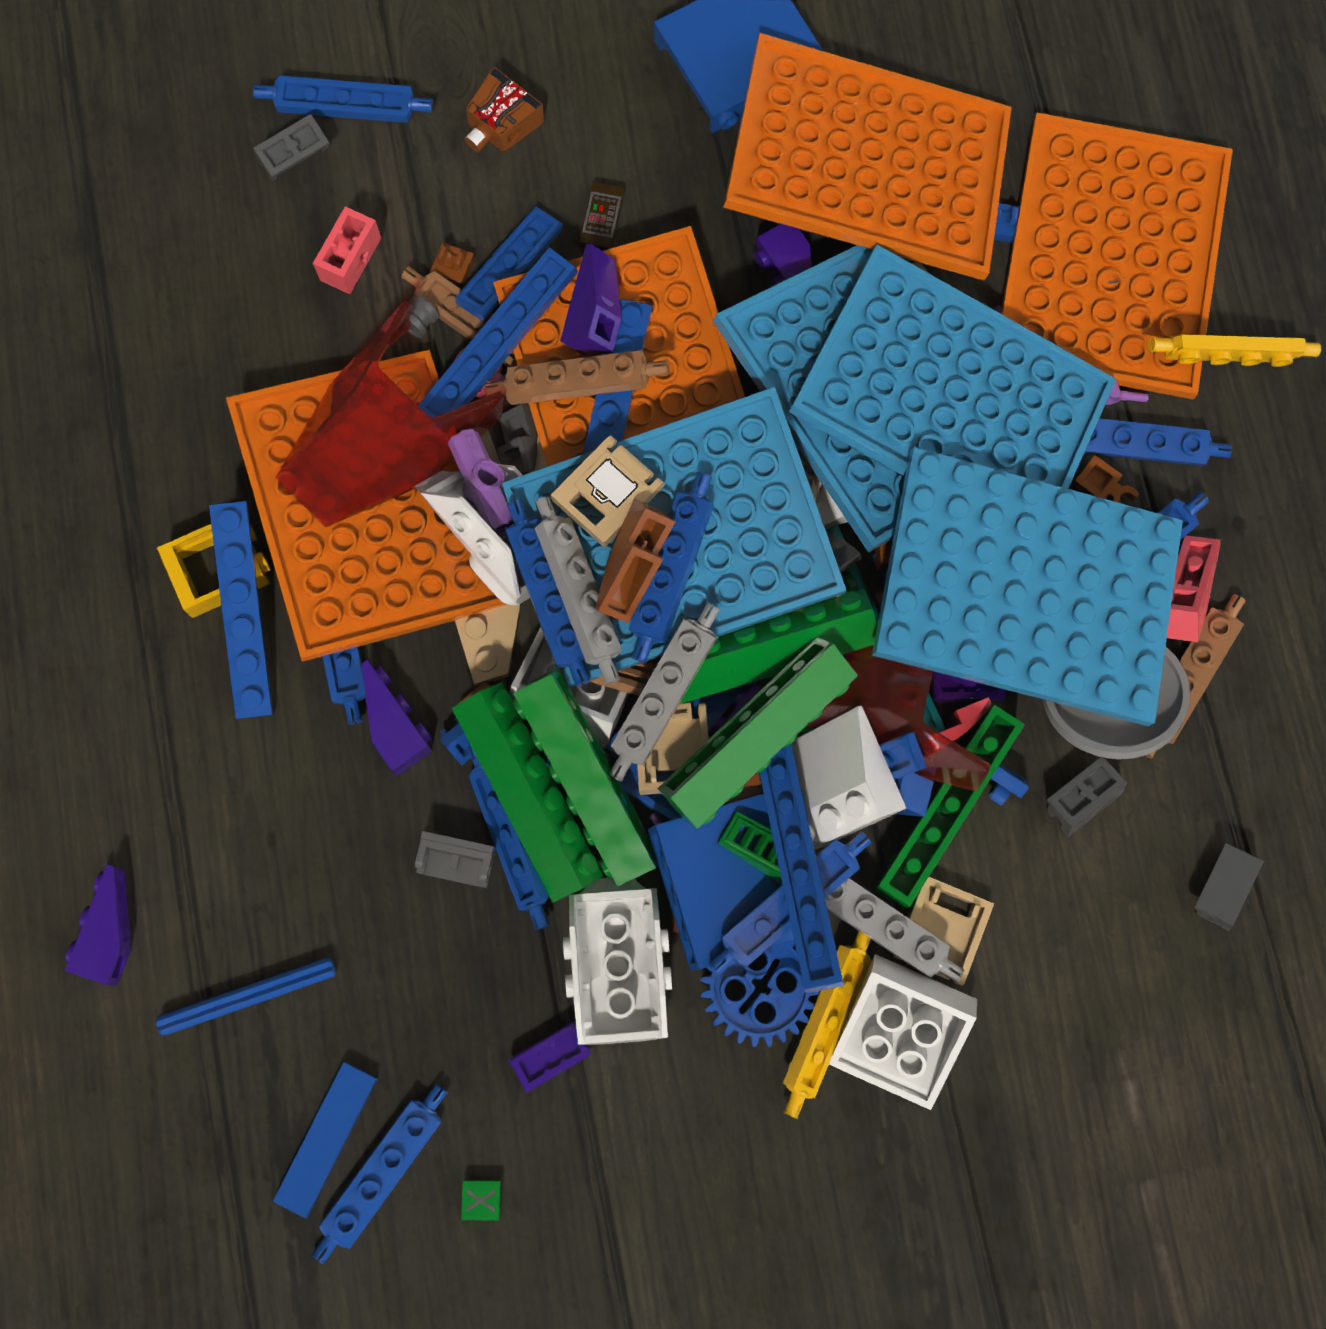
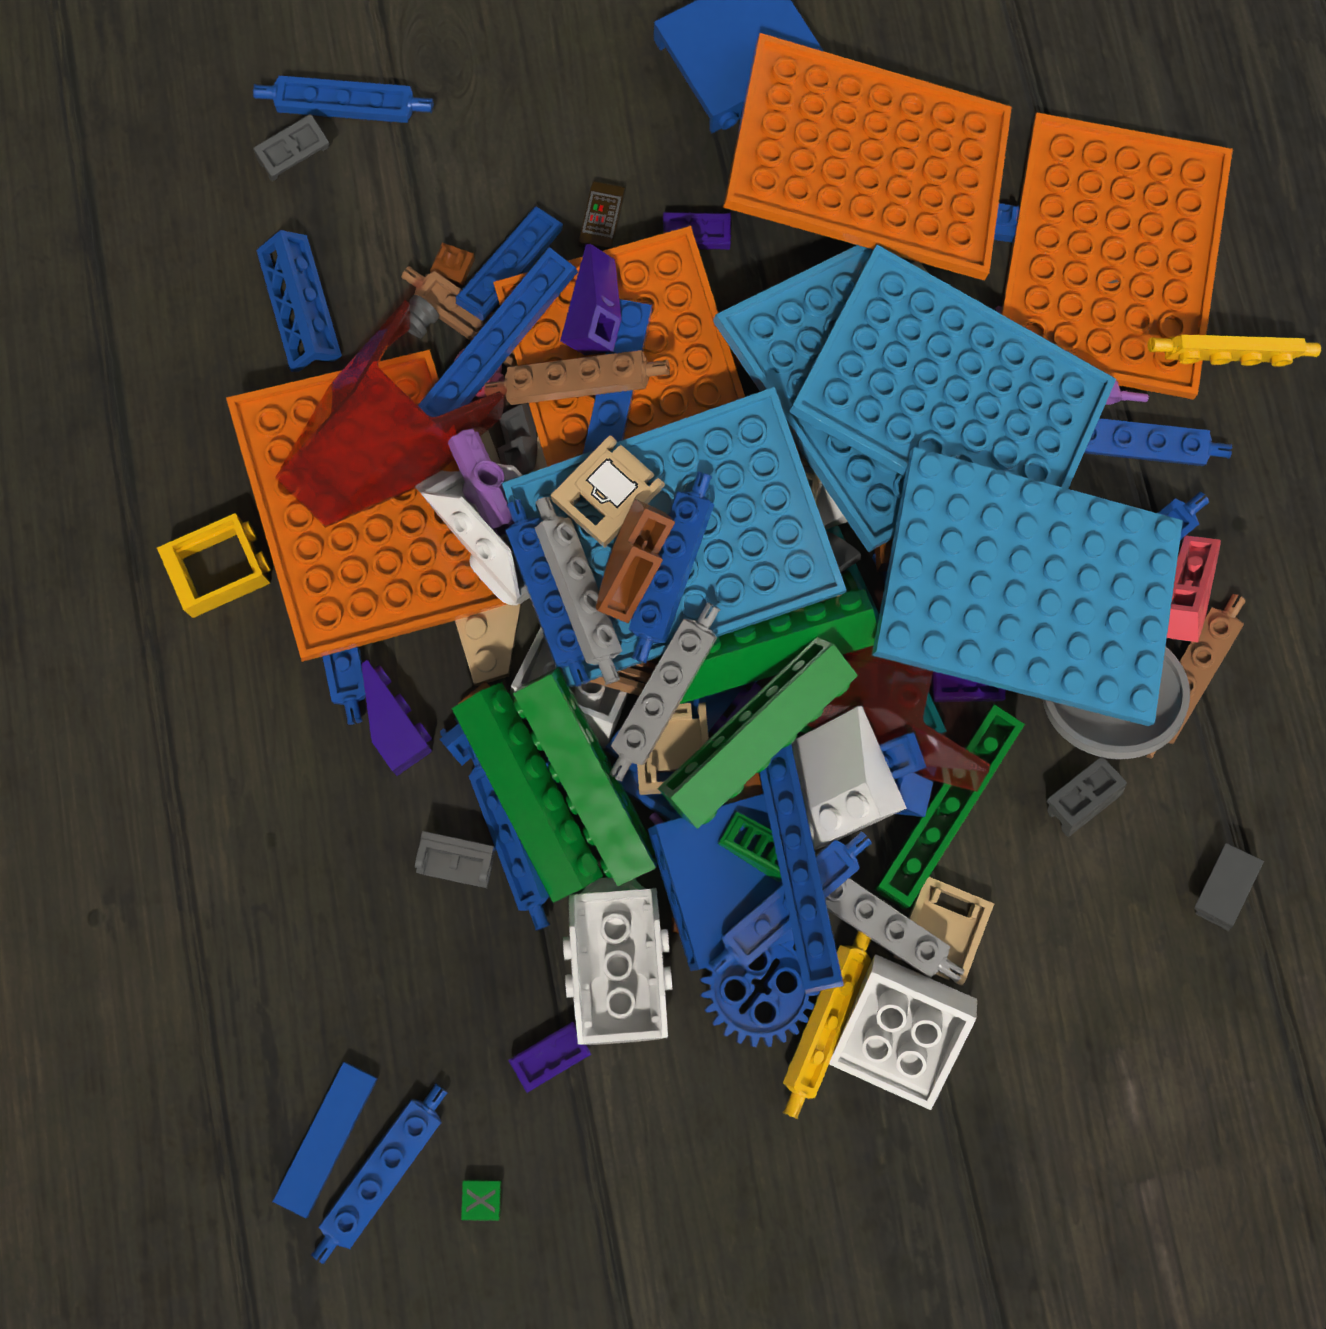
(105, 935): dark purple slope -> none
(241, 609): blue plate -> none
(245, 996): blue axle -> none
(303, 295): none -> blue fence
(347, 250): coral brick -> none
(501, 113): torso -> none
(709, 229): none -> dark purple plate
(783, 252): dark purple slope -> none
(966, 718): coral slope -> none
(1007, 782): blue tile -> none
(1101, 481): dark orange plate -> none

